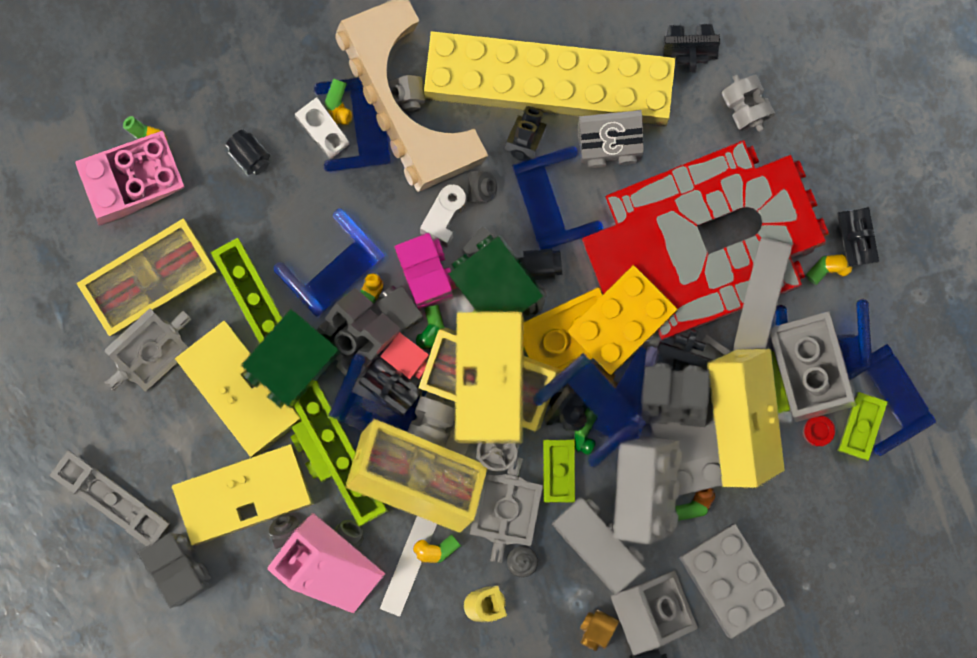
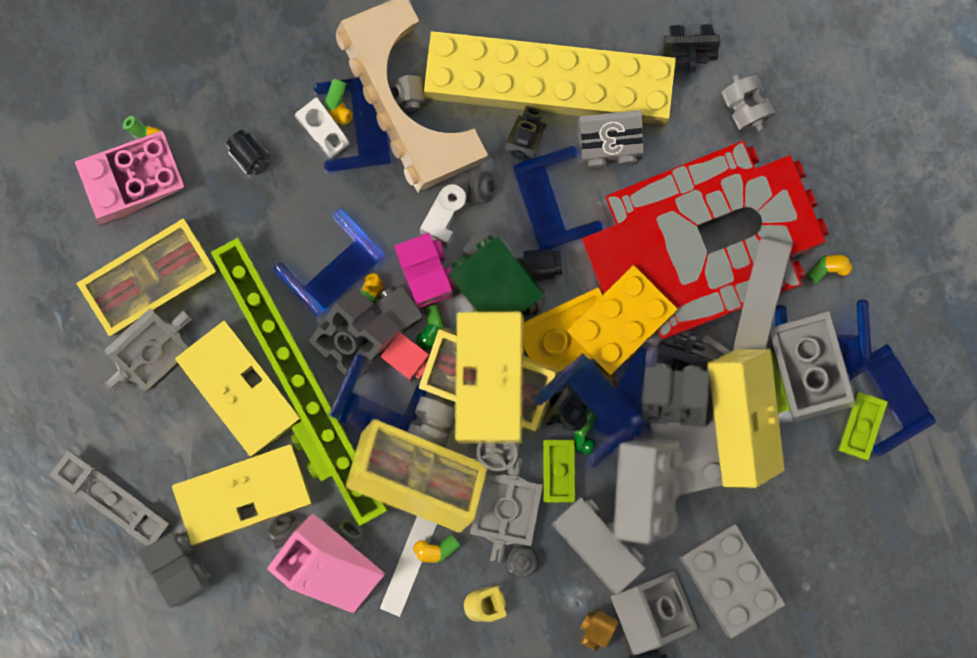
(289, 360): dark green brick -> none
(390, 387): black hips -> none
(699, 505): arm -> none
(819, 431): red tile -> none
(858, 237): black hips -> none

